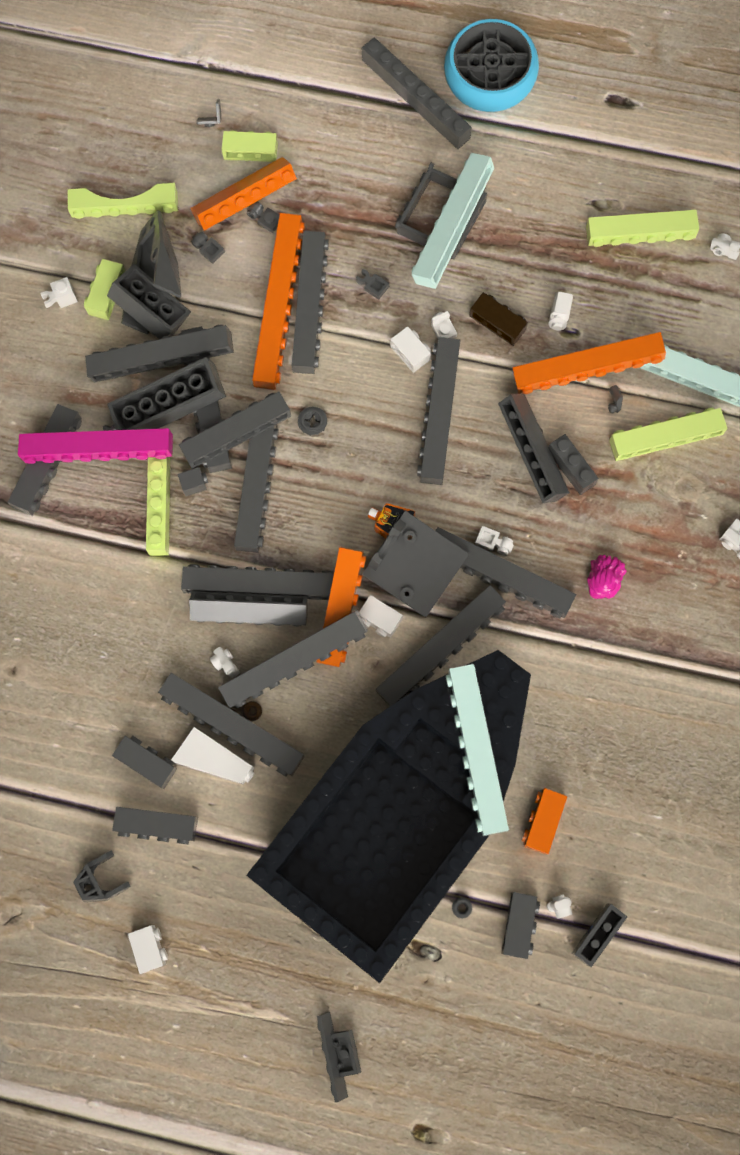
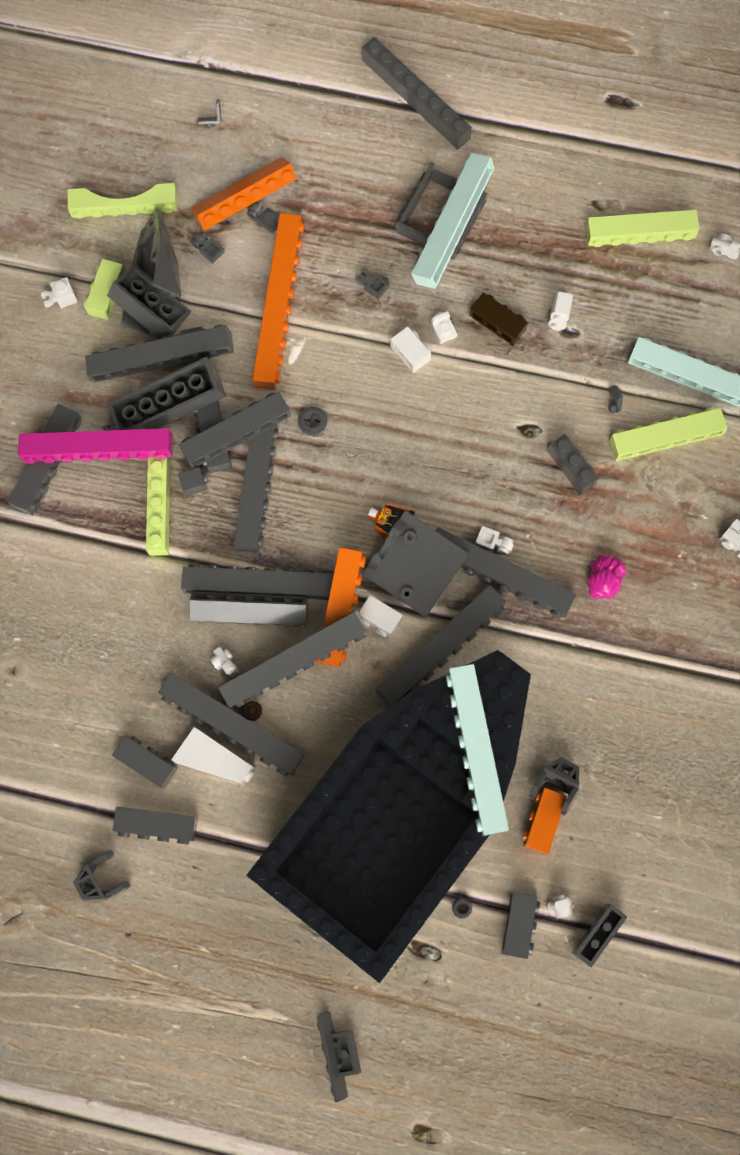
(148, 949): white brick -> none
(249, 146): yellowish green brick -> none
(309, 302): dark grey brick -> none
(439, 412): dark grey brick -> none
(489, 62): dark grey wheel -> none
(533, 448): dark grey brick -> none
(553, 775): none -> dark grey piece
(589, 363): orange brick -> none

